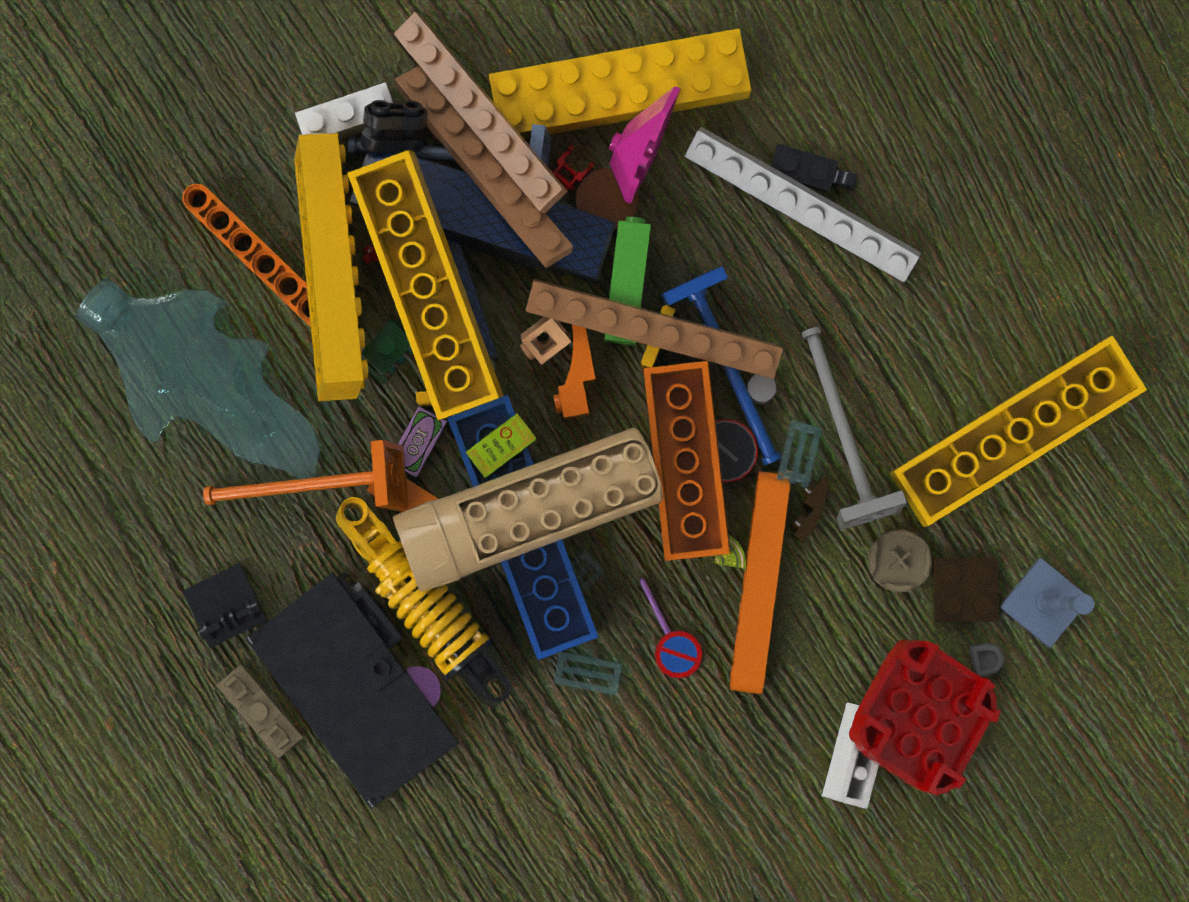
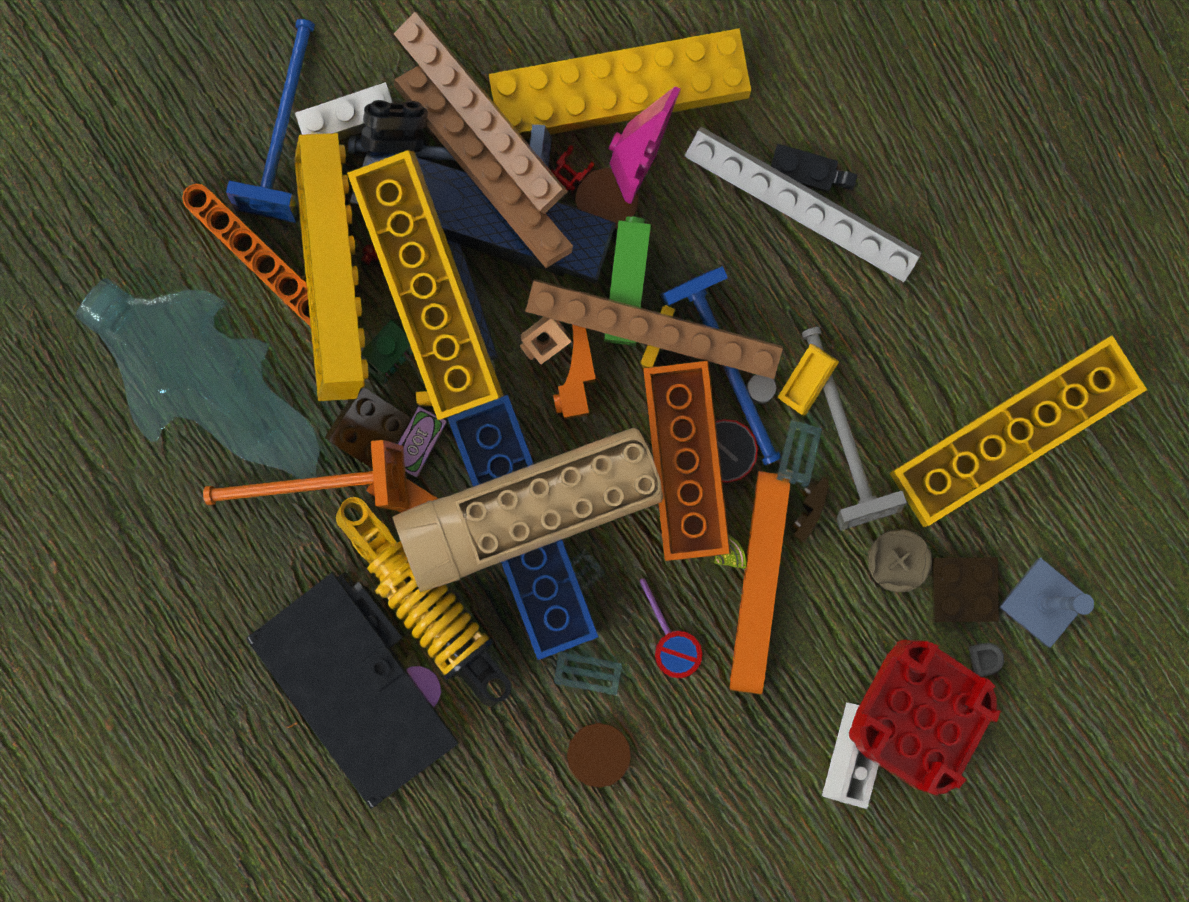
(224, 606): black hinge -> none
(260, 711): dark tan plate -> none
(263, 199): none -> blue tile
(365, 421): none -> dark brown plate
(501, 445): lime tile -> none
(598, 755): none -> reddish brown tile
(808, 379): none -> yellow tile

